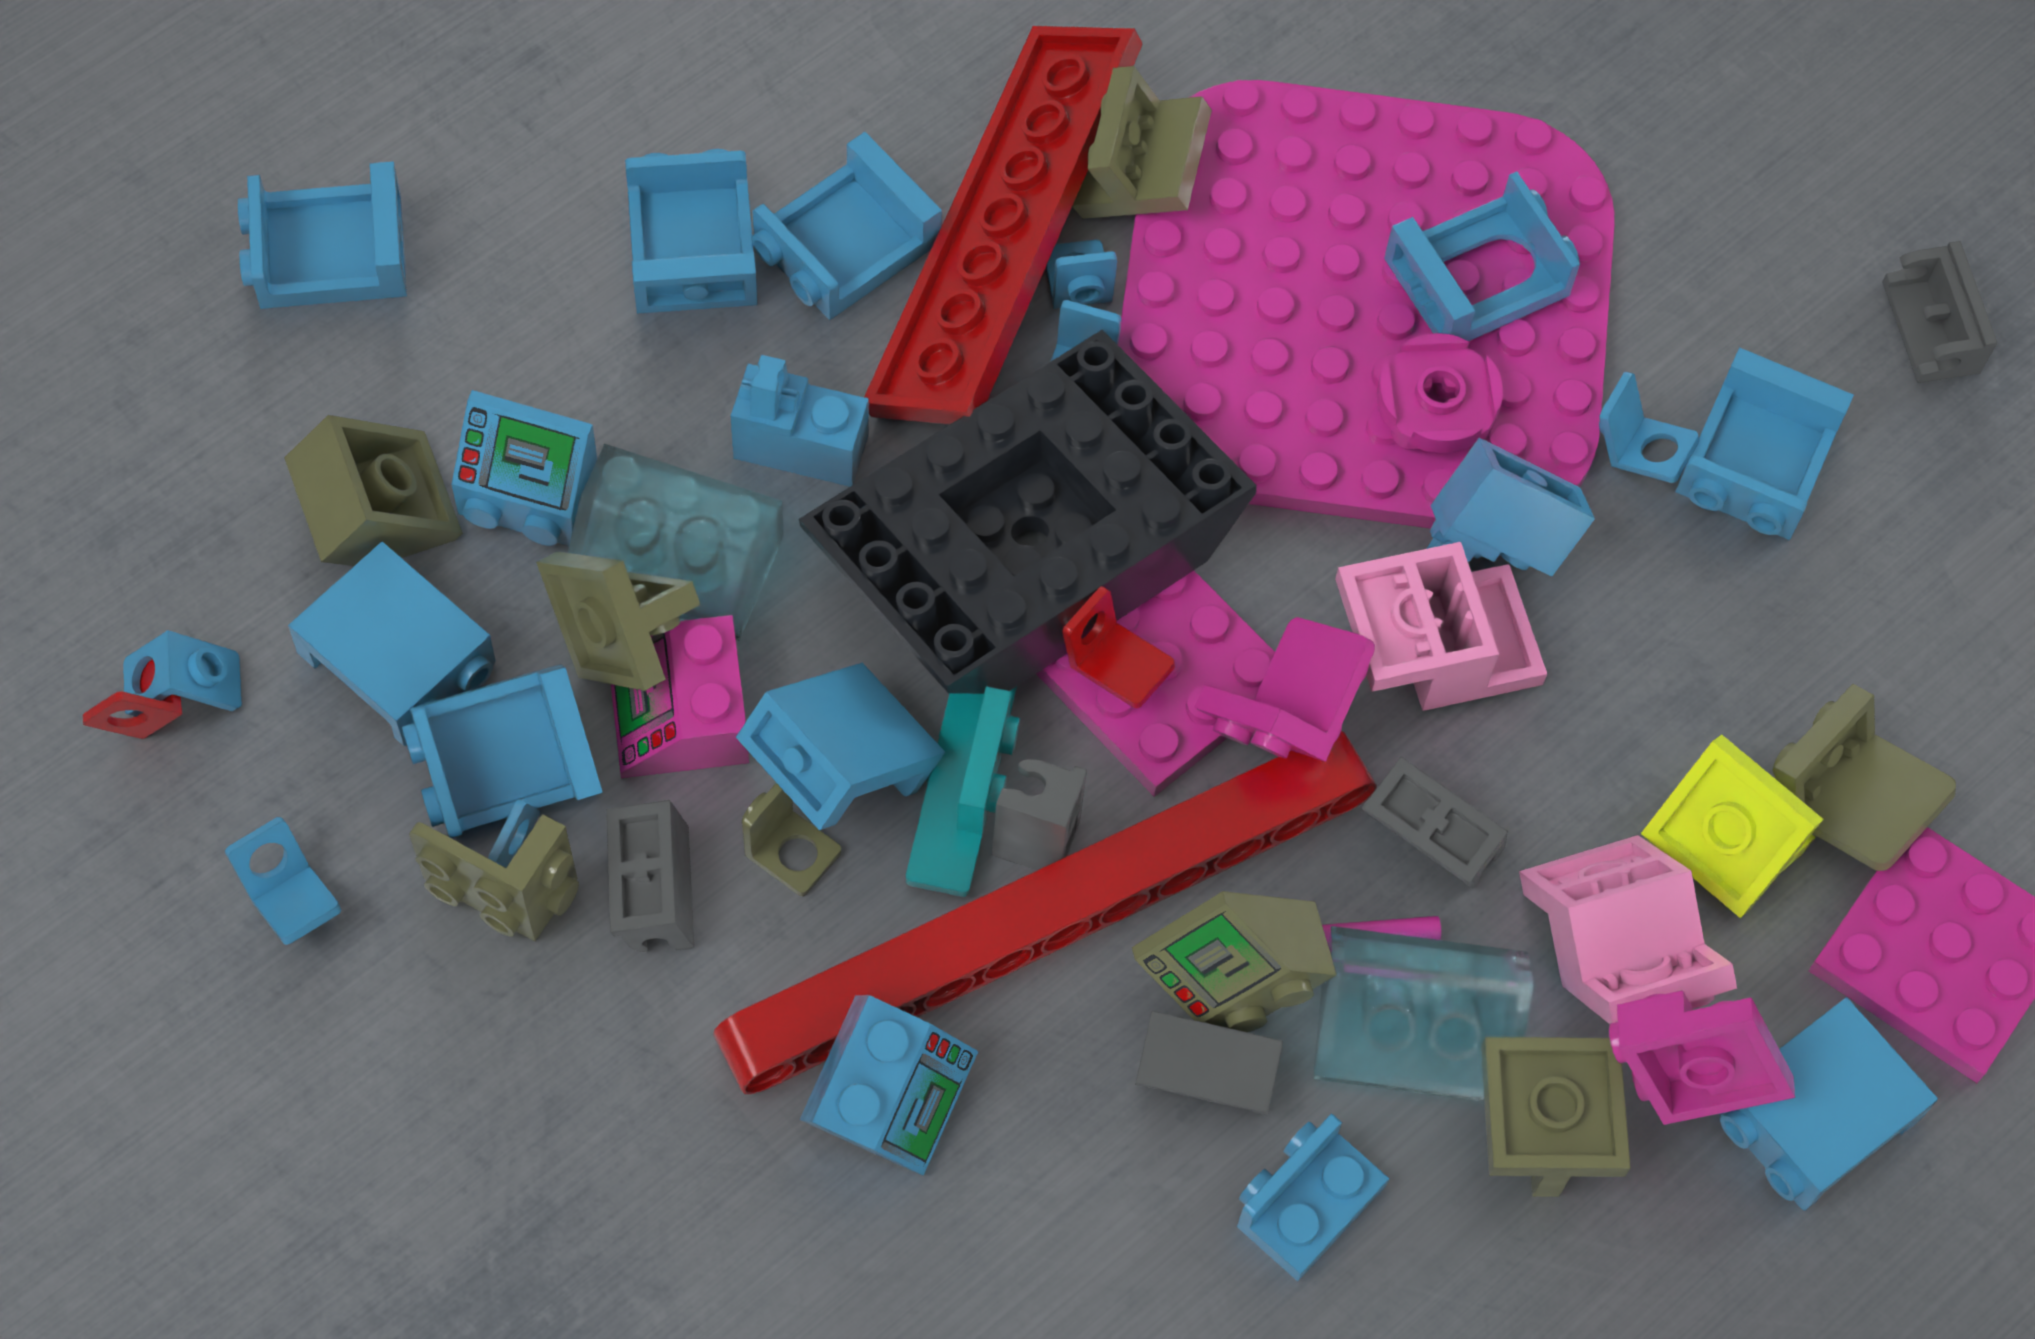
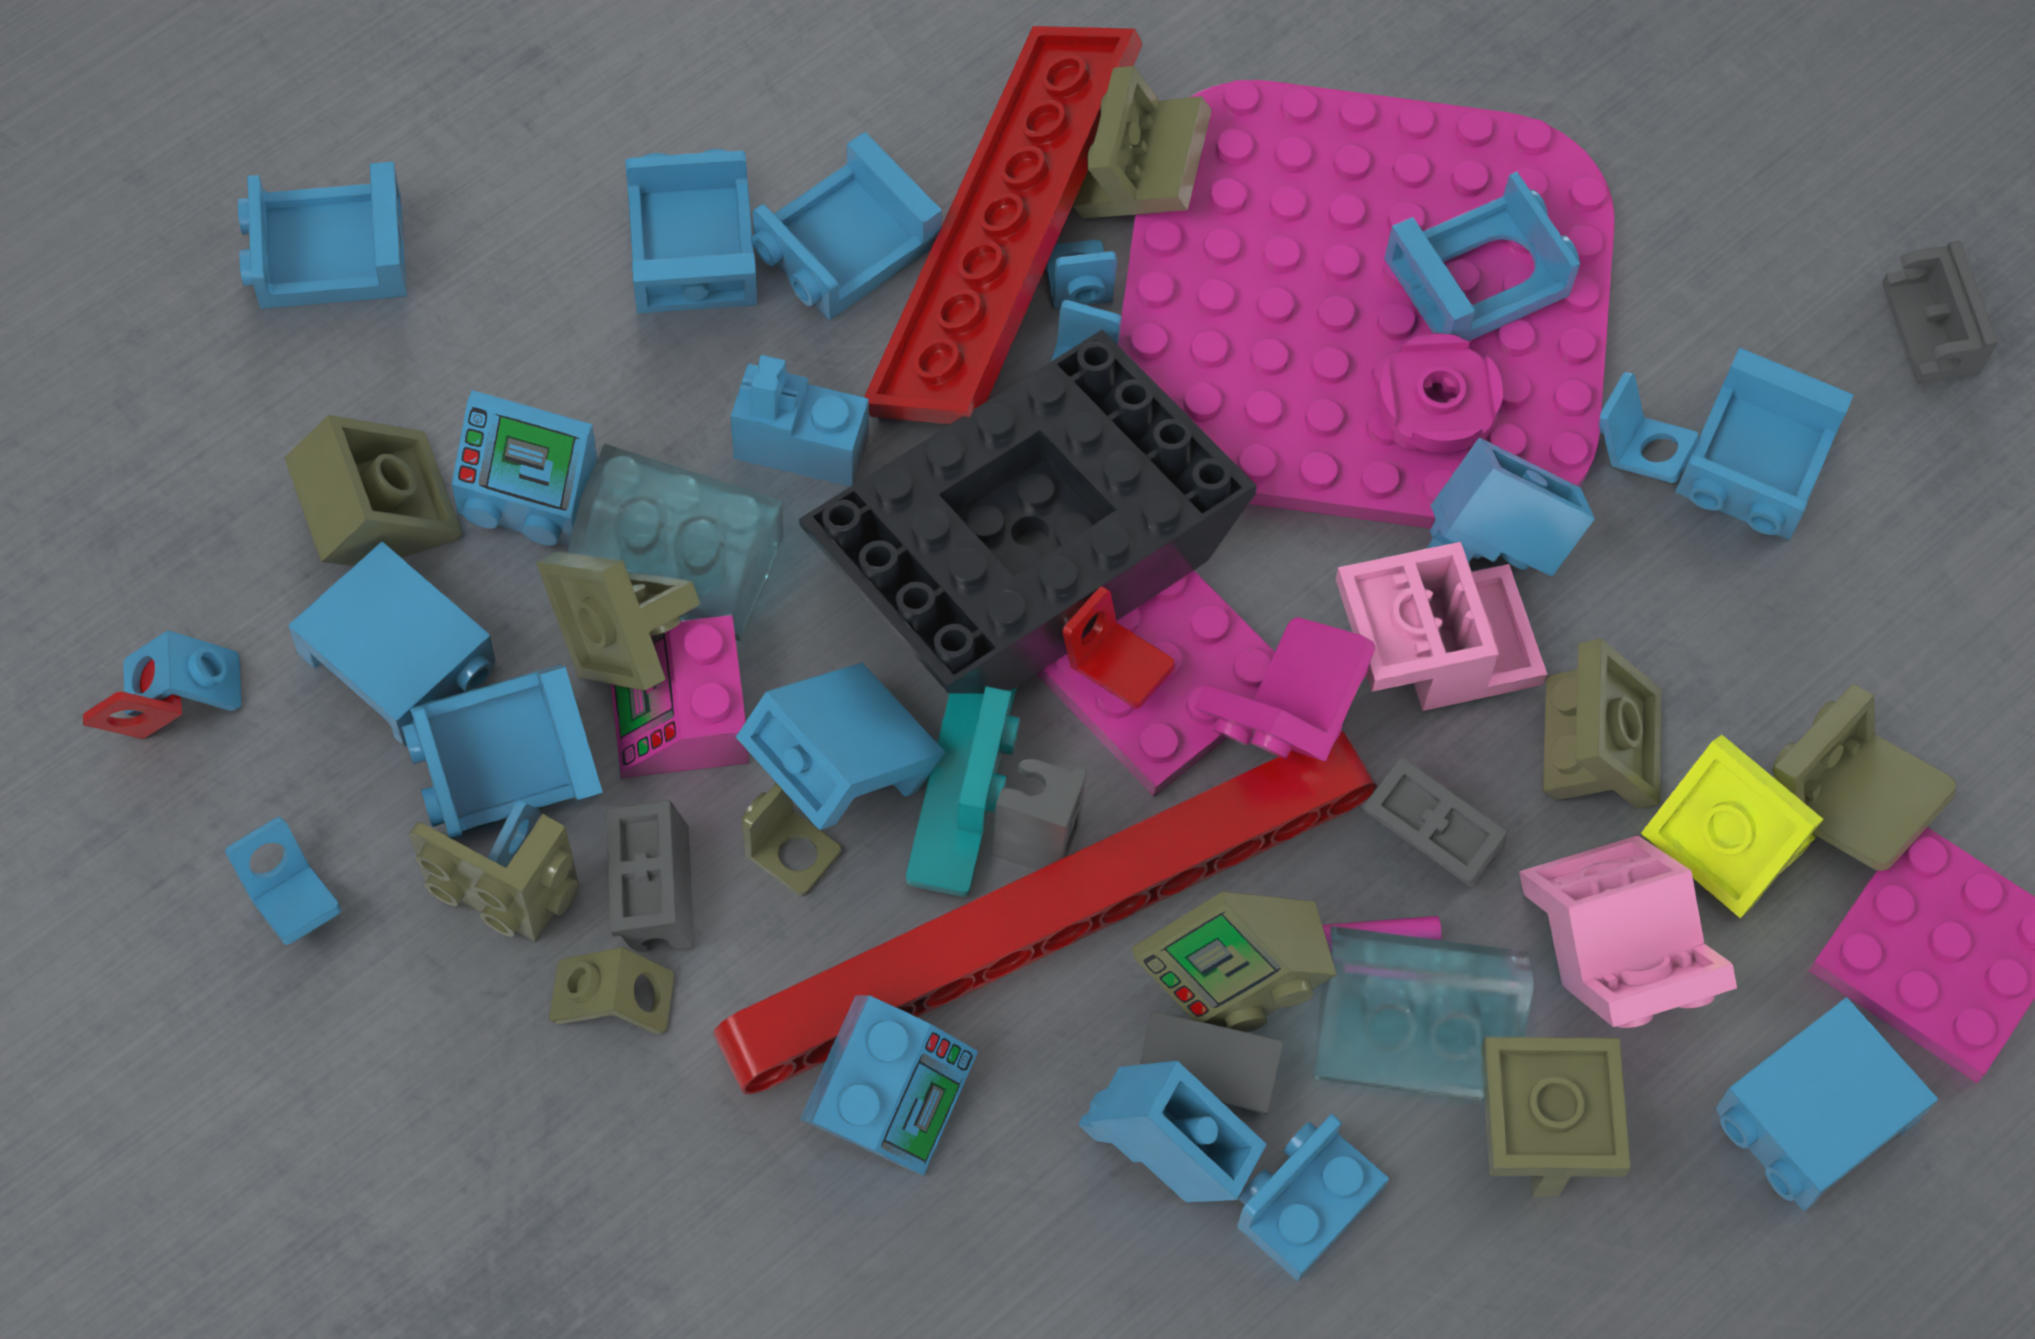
(604, 986): none -> olive bracket
(1176, 1130): none -> dark azure hinge
(1602, 729): none -> olive bracket
(1699, 1058): dark pink plate -> none

